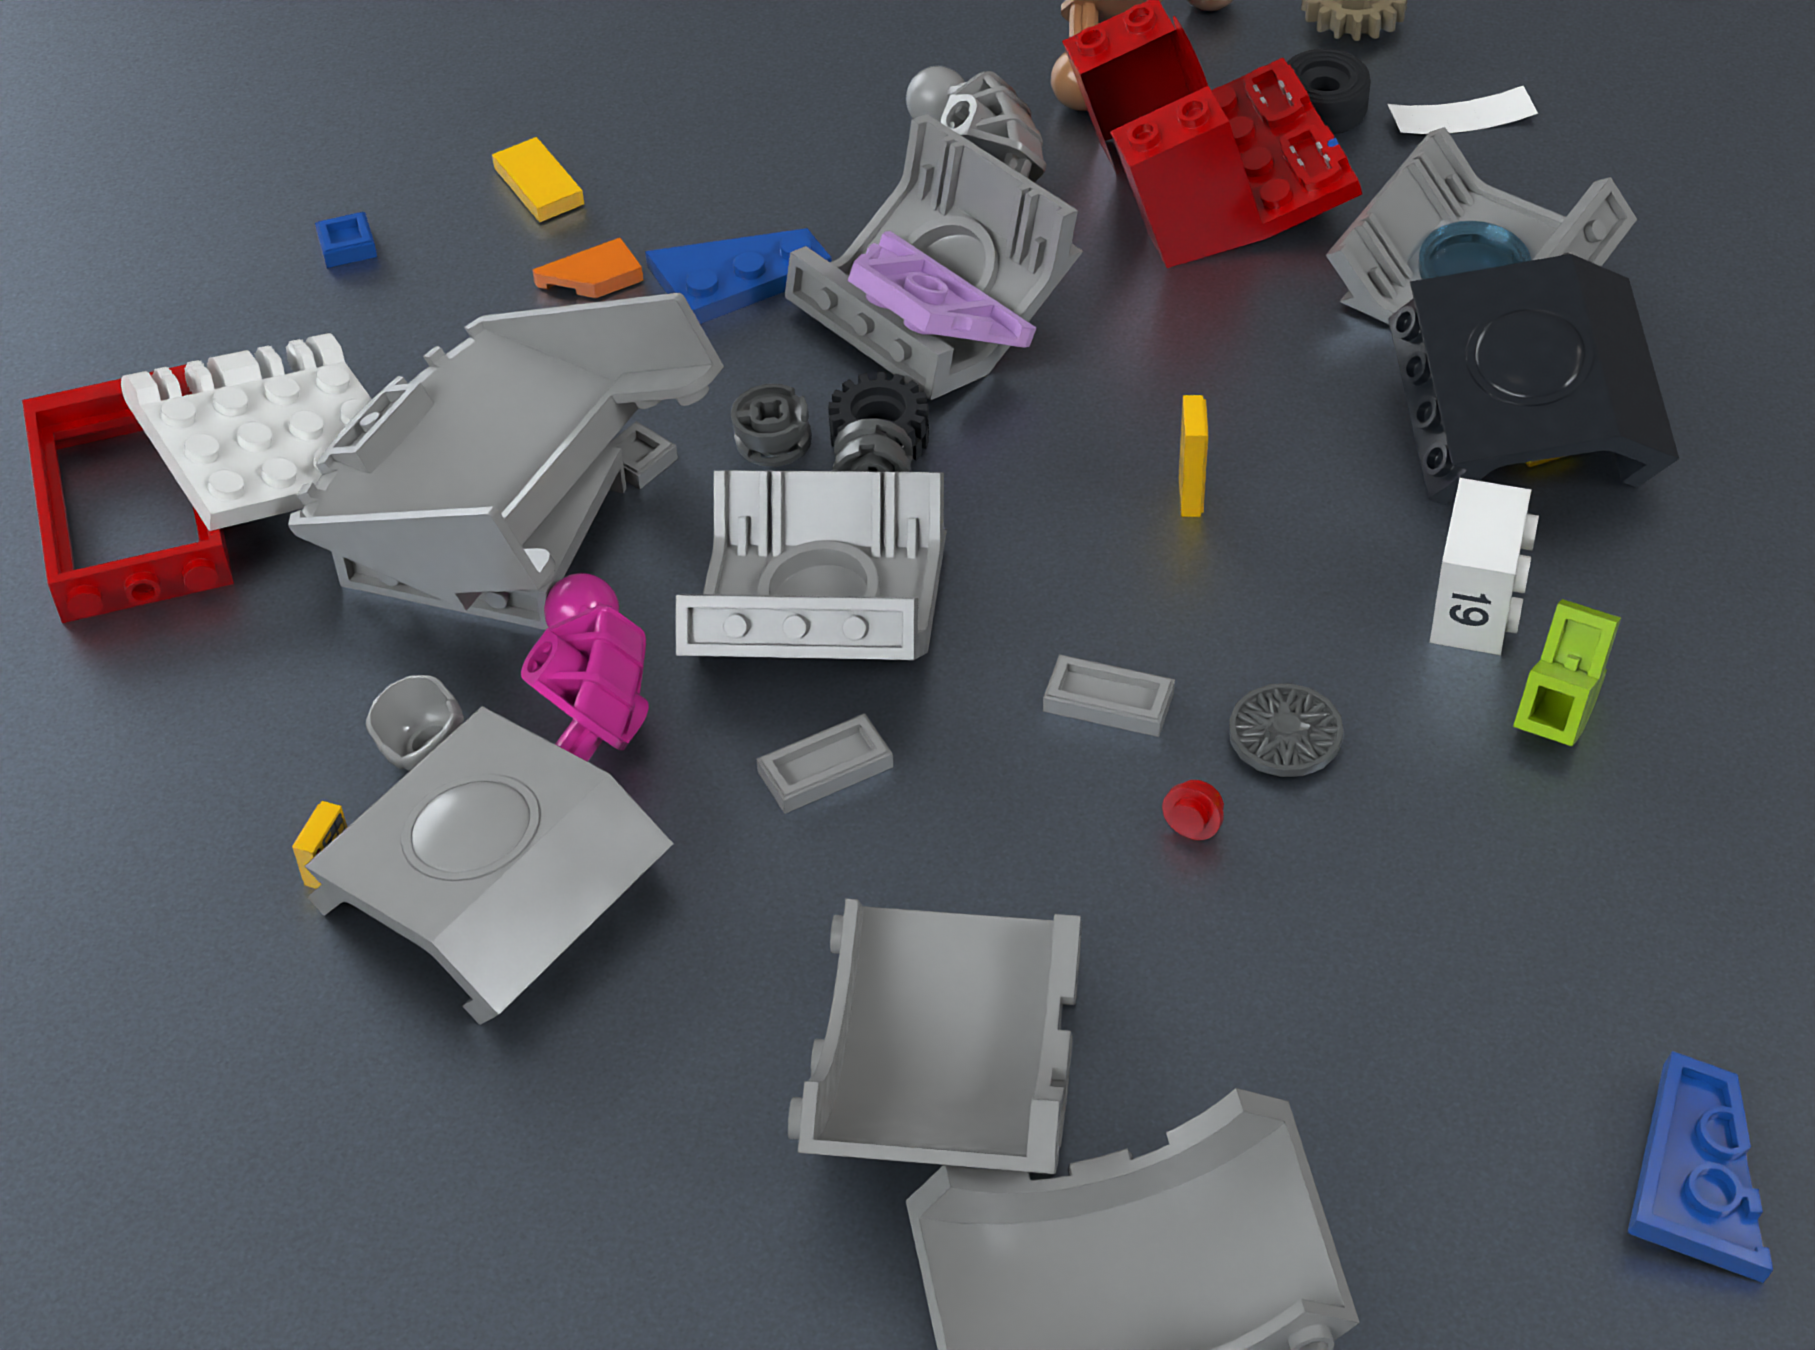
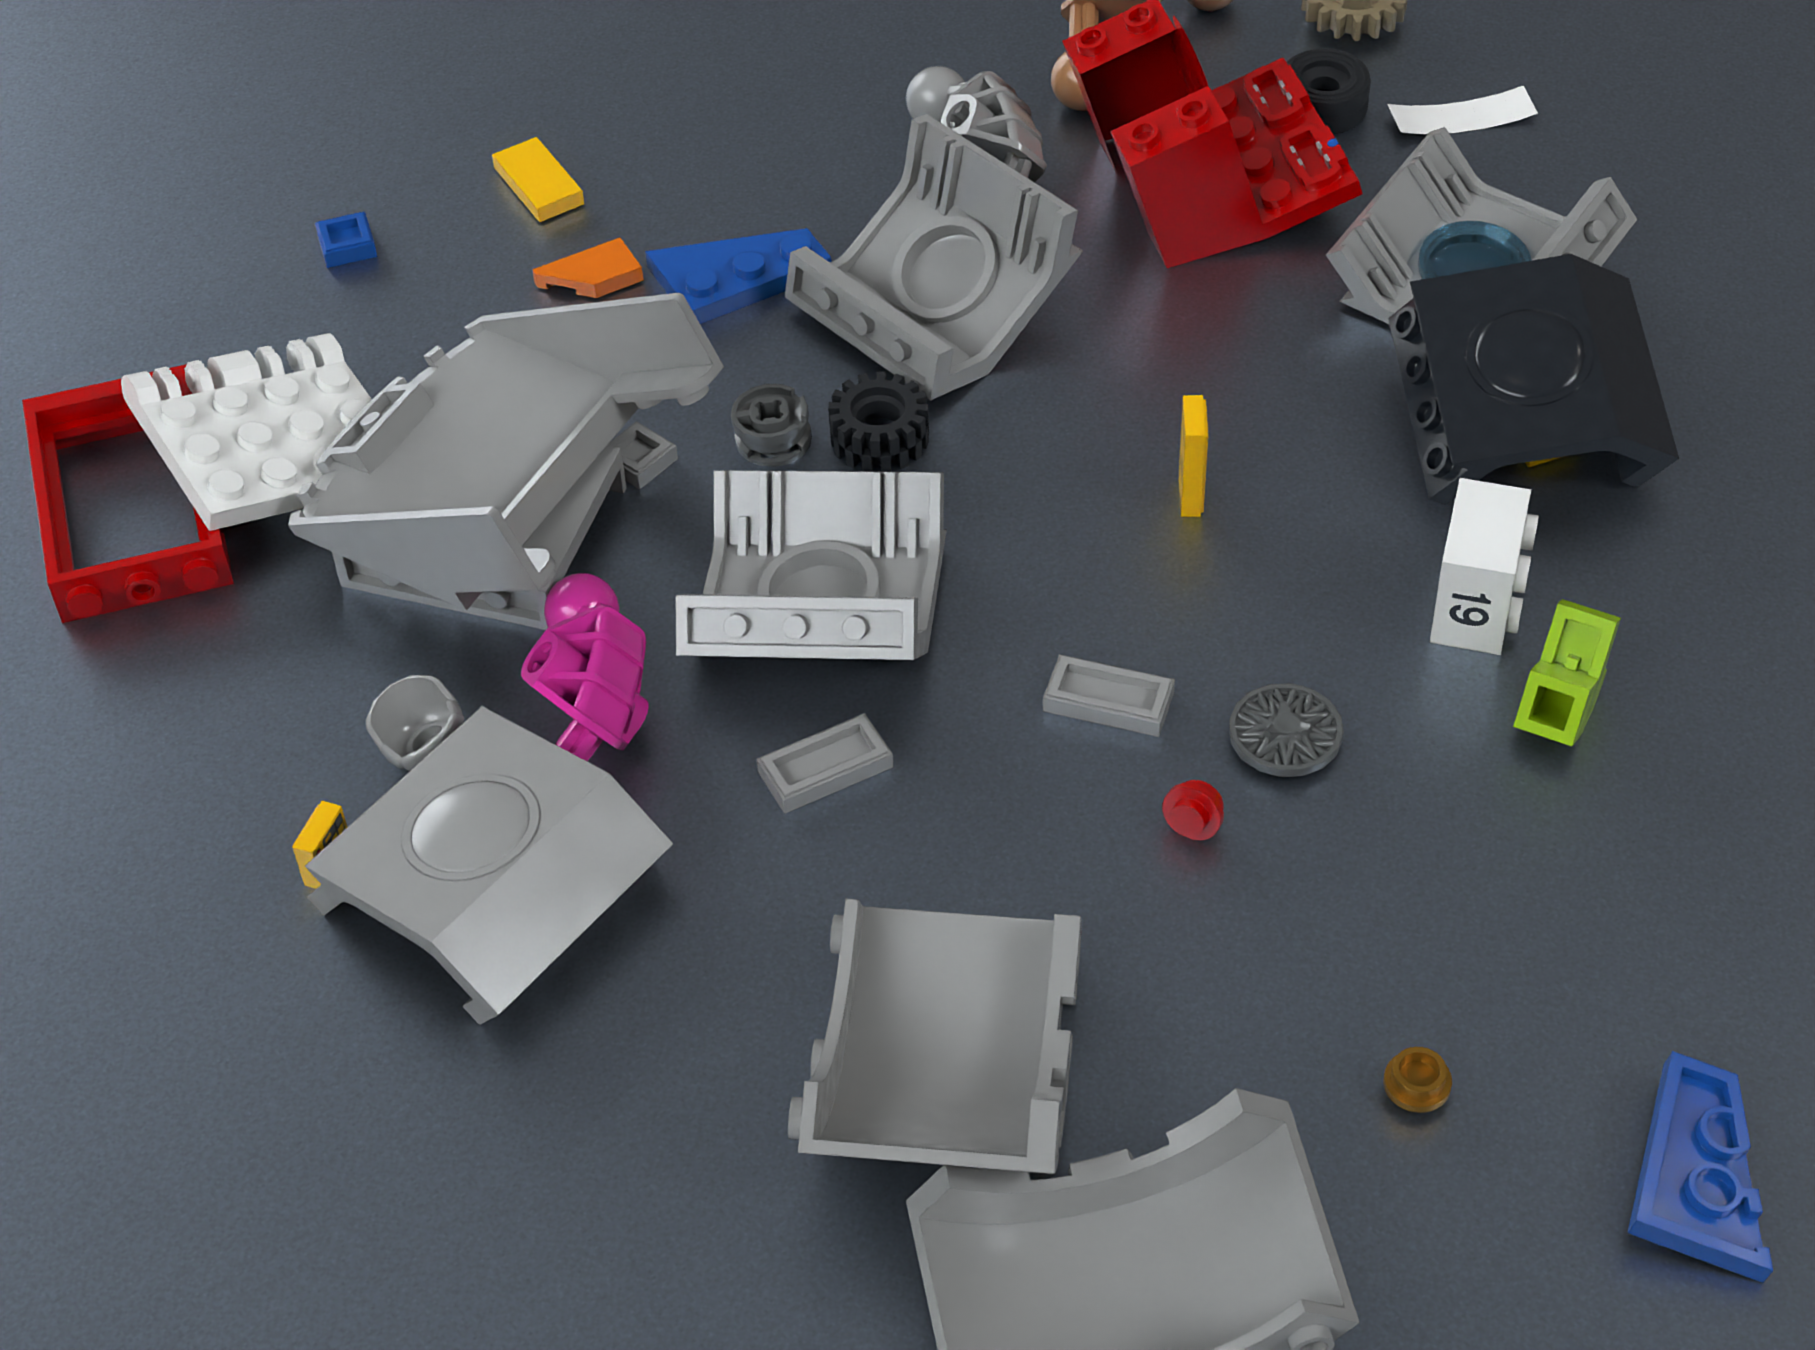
(865, 448): dark grey wheel -> none
(933, 297): lavender wing -> none
(1417, 1080): none -> pearl gold plate

